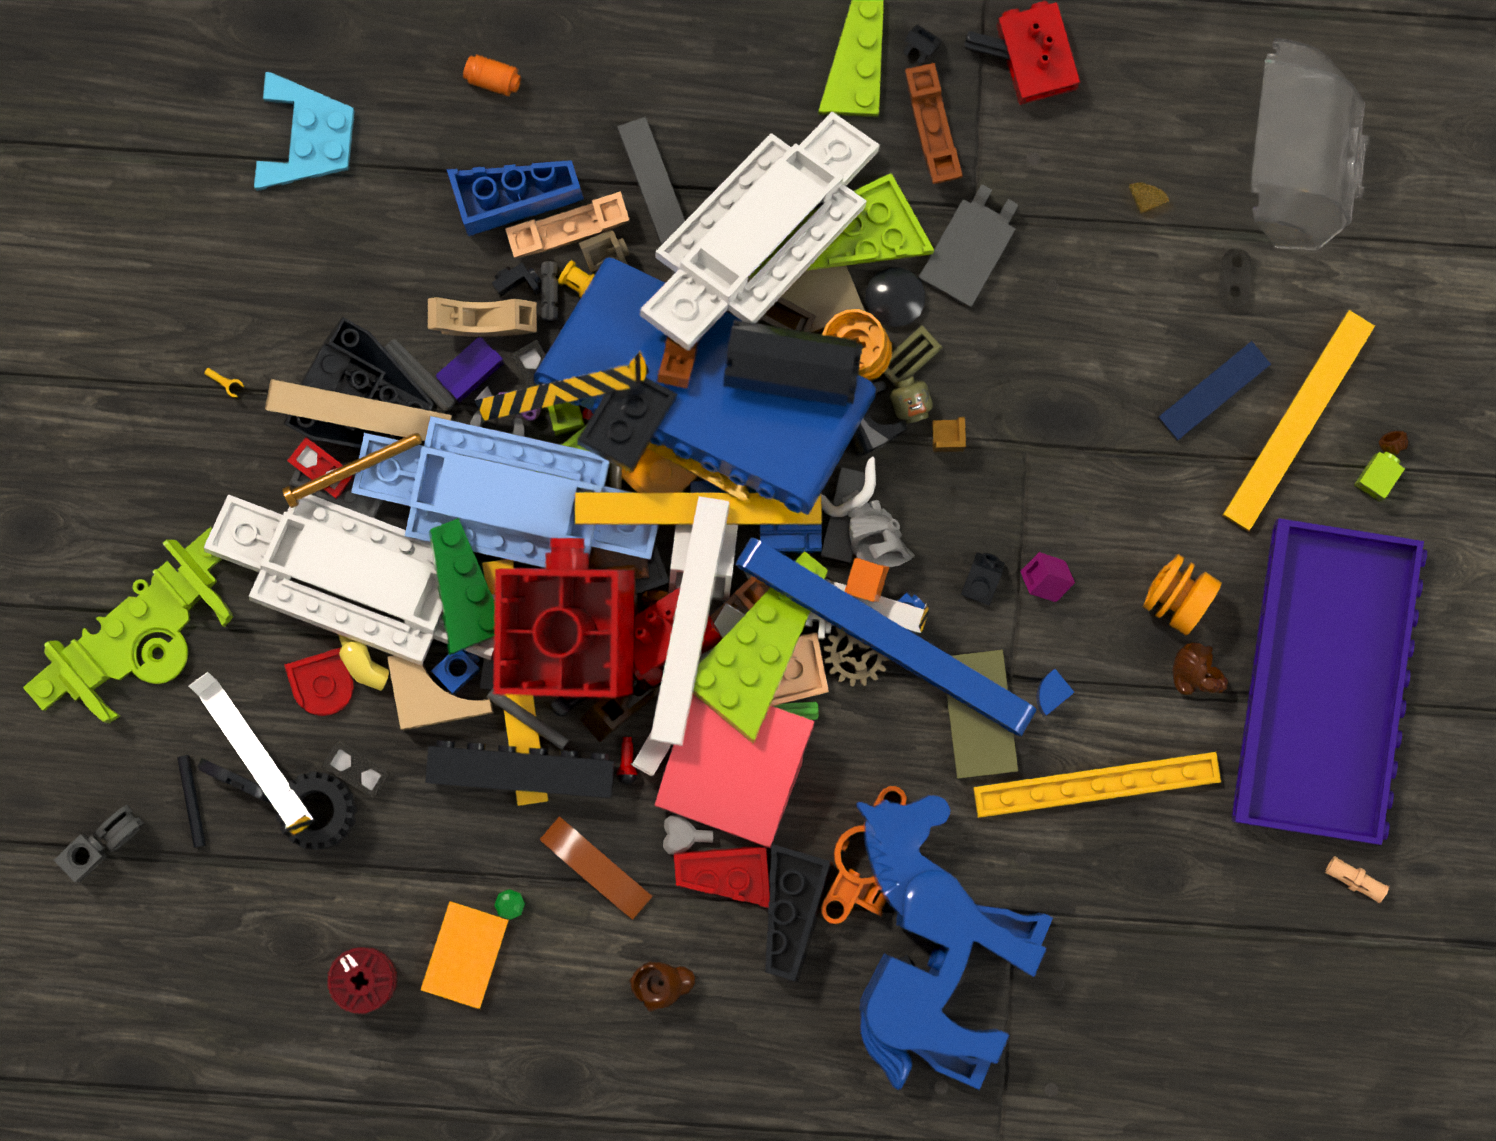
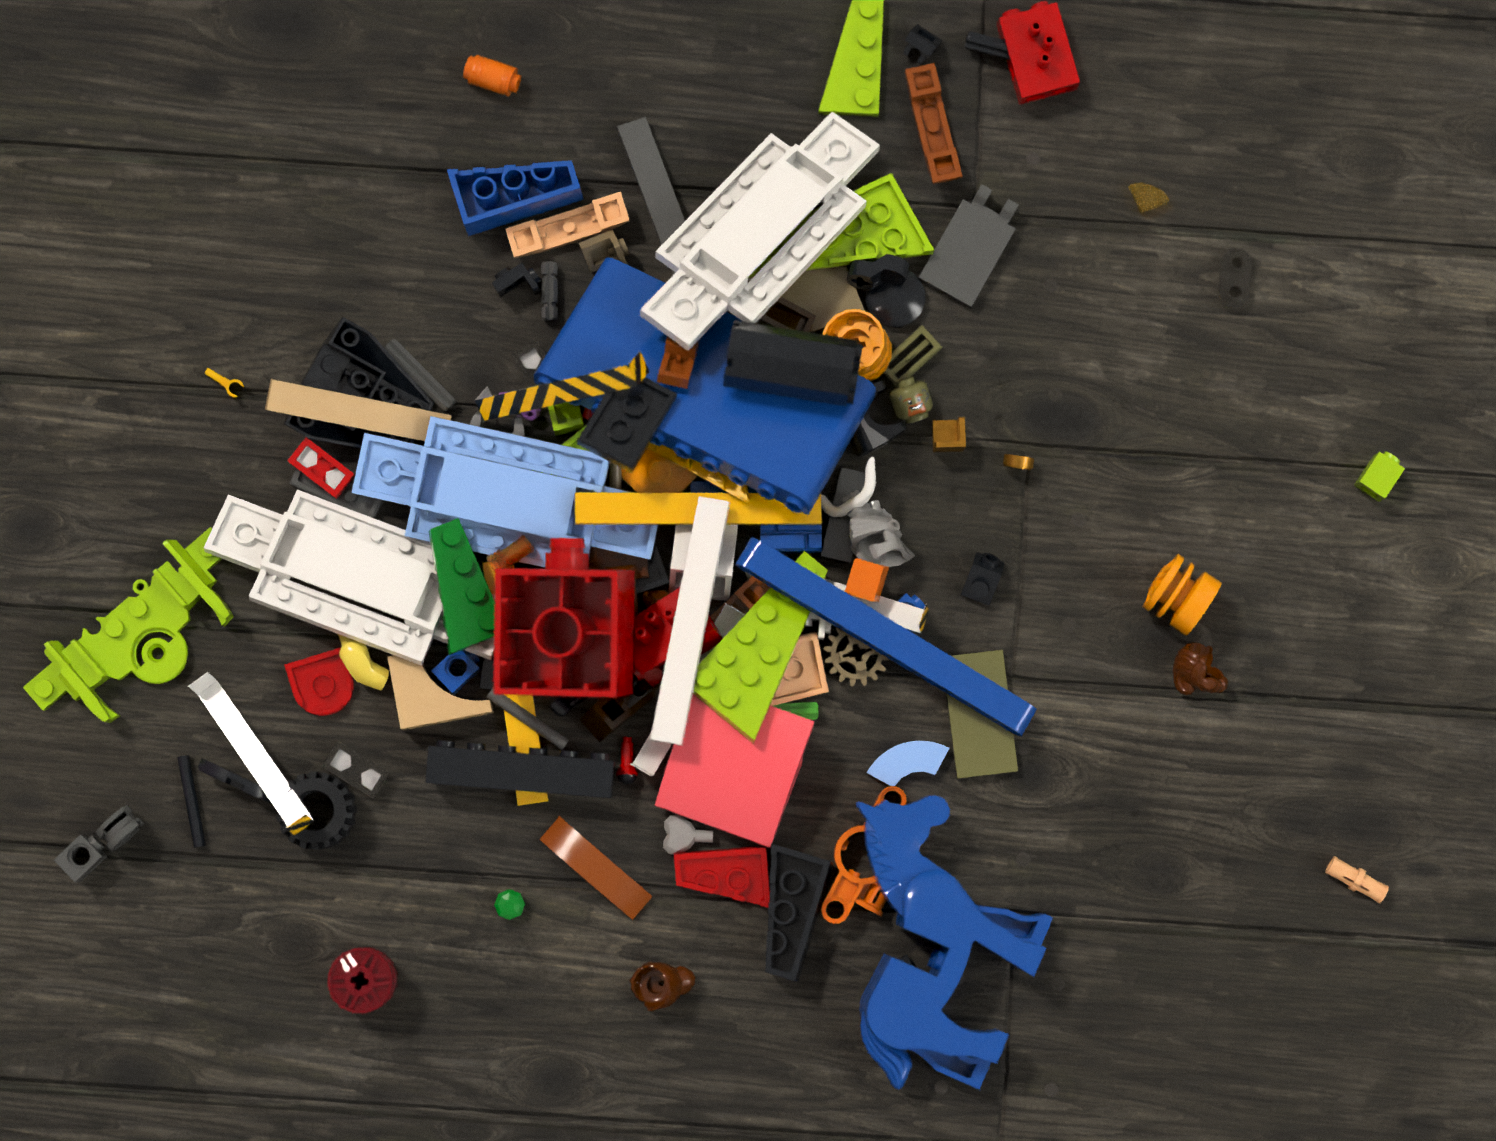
(293, 495): pearl gold bar -> none
(318, 136): medium azure wing -> none
(464, 955): light orange tile -> none
(469, 369): dark purple panel -> none
(482, 318): tan arch -> none
(511, 554): none -> clear orange pin
(575, 278): yellow bush -> none
(869, 275): none -> black piece
(907, 759): none -> light blue tile
(1018, 462): none -> pearl gold tile
(1047, 577): magenta panel -> none
(1052, 692): blue brick -> none
(1096, 784): yellow tile -> none
(1214, 391): dark blue tile -> none
(1298, 420): yellow tile -> none
(1307, 148): clear windscreen -> none
(1328, 681): dark purple windscreen -> none
(1394, 442): reddish brown piece -> none

